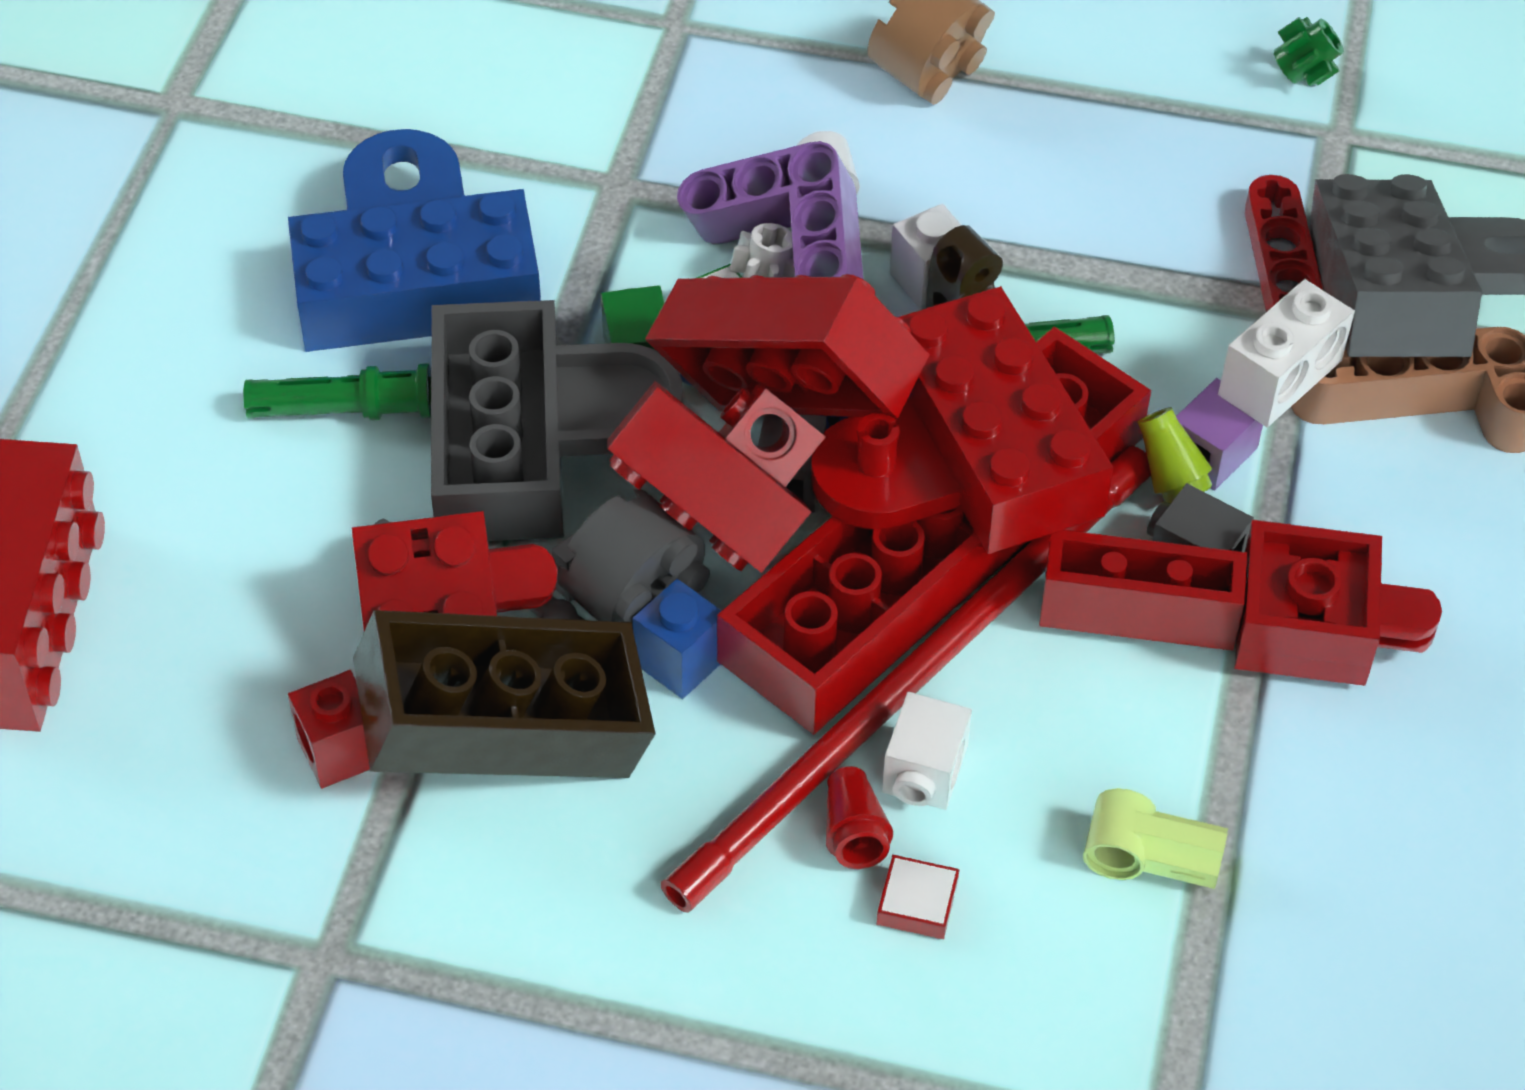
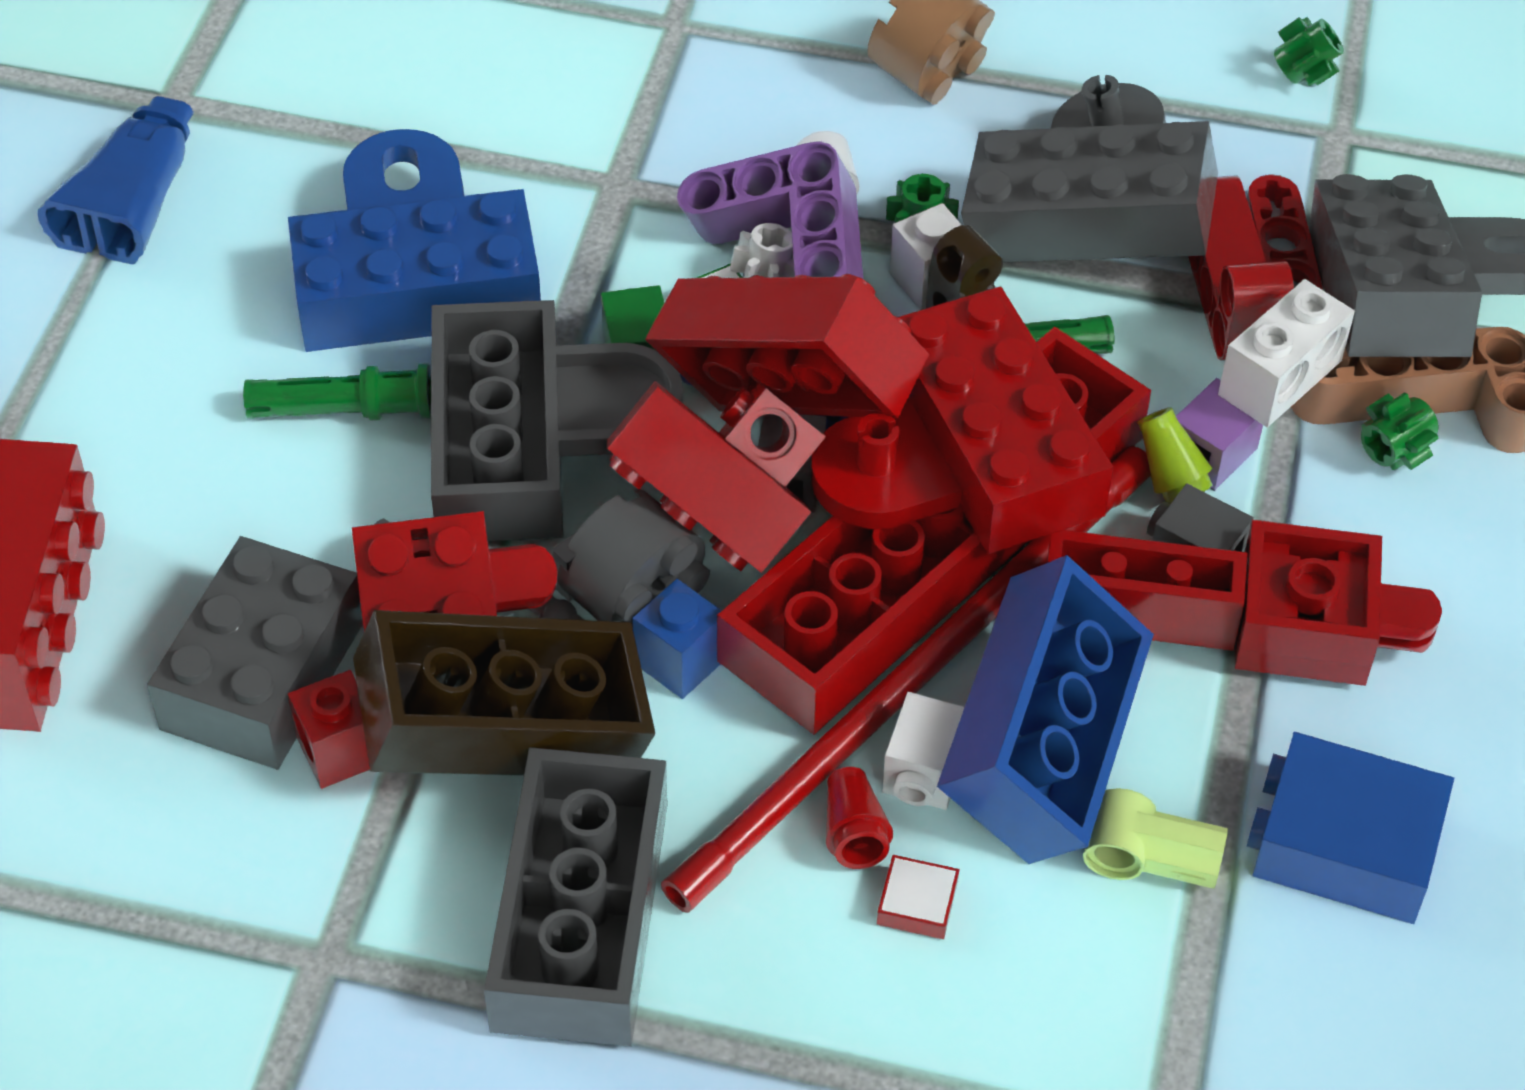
(122, 186): none -> blue piece
(252, 638): none -> dark grey brick
(577, 898): none -> dark grey brick
(917, 195): none -> green gear
(1047, 711): none -> blue brick
(1096, 182): none -> dark grey brick
(1233, 275): none -> red beam
(1350, 826): none -> blue brick
(1399, 431): none -> green gear

